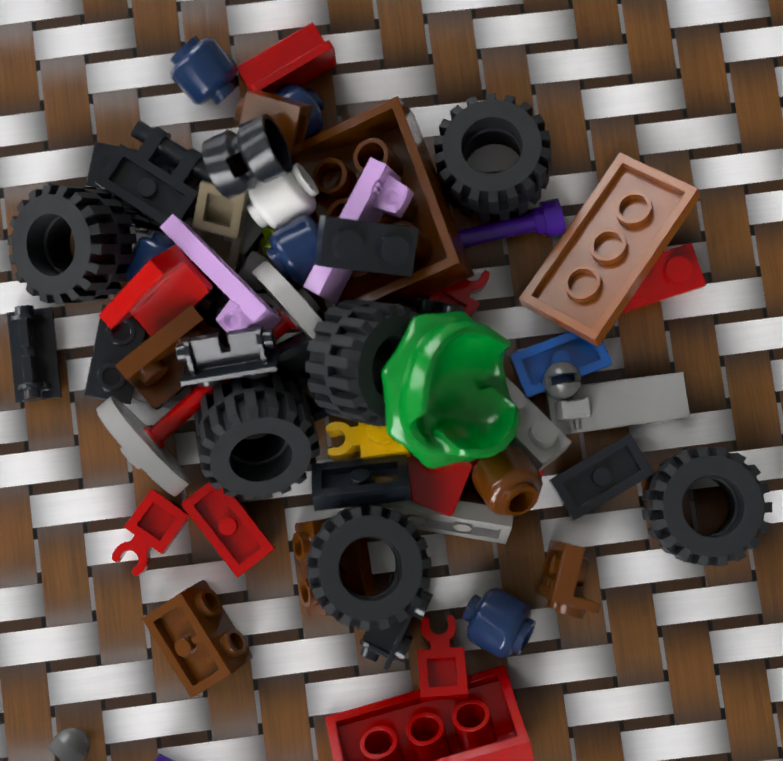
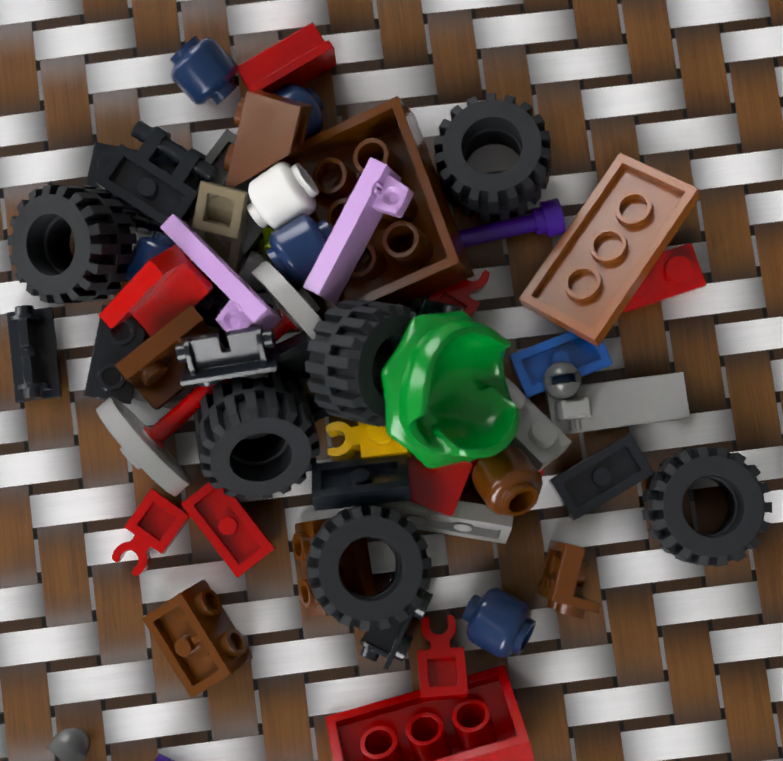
(242, 158): black wheel -> none
(366, 246): black plate -> none

